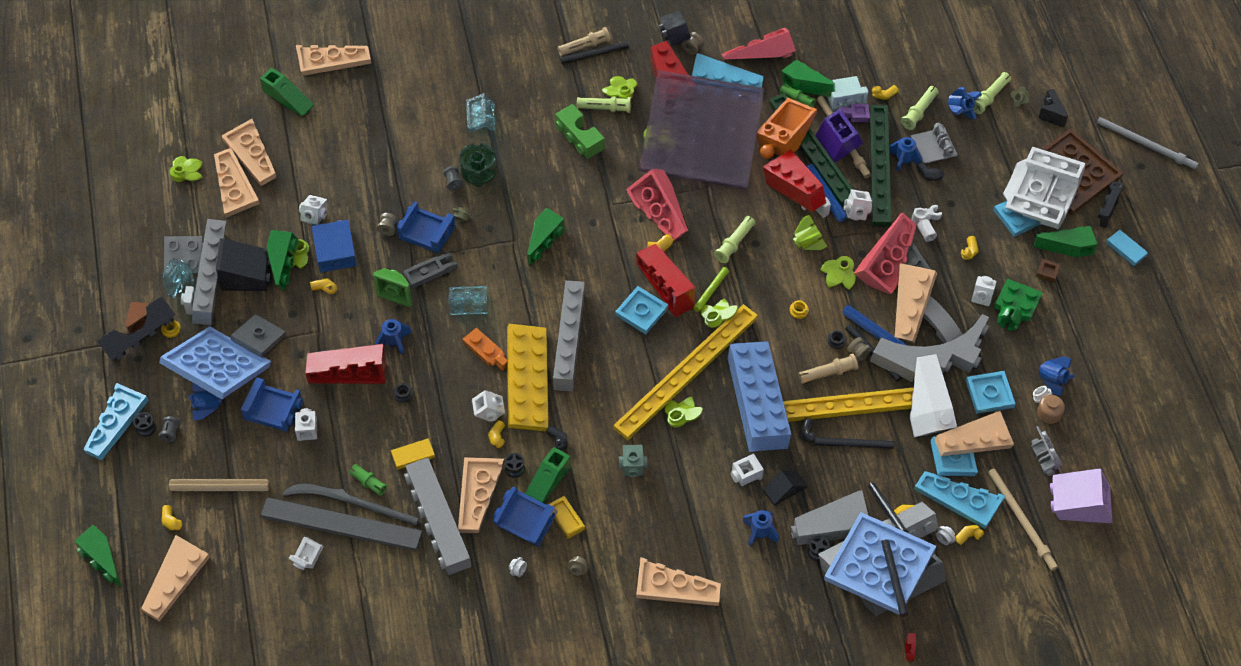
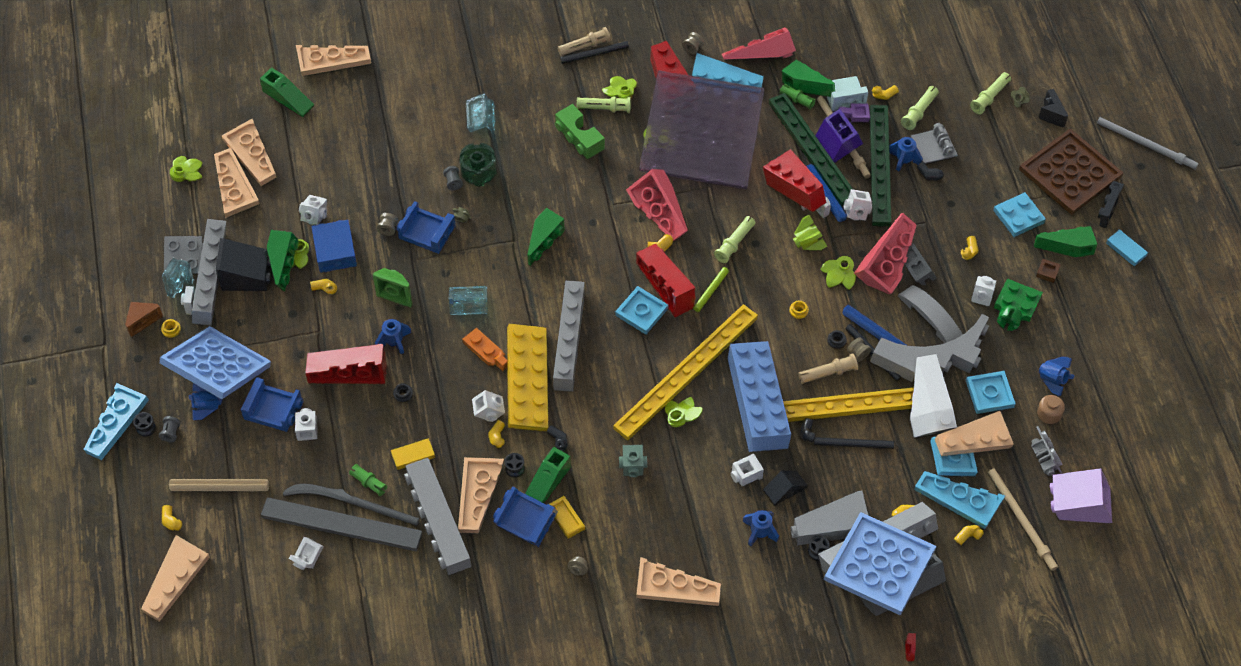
(98, 550): green slope -> none
(115, 342): black arch -> none
(258, 335): dark grey plate -> none
(429, 270): dark grey hinge -> none
(517, 567): white plate -> none
(674, 28): black brick -> none
(717, 314): lime plate -> none
(785, 128): orange slope -> none
(886, 507): black bar -> none
(894, 578): black bar -> none
(913, 295): light nougat wing -> none
(922, 217): white bar -> none
(945, 535): white plate -> none
(963, 102): blue brick -> none
(1041, 392): white plate -> none
(1044, 186): white slope -> none

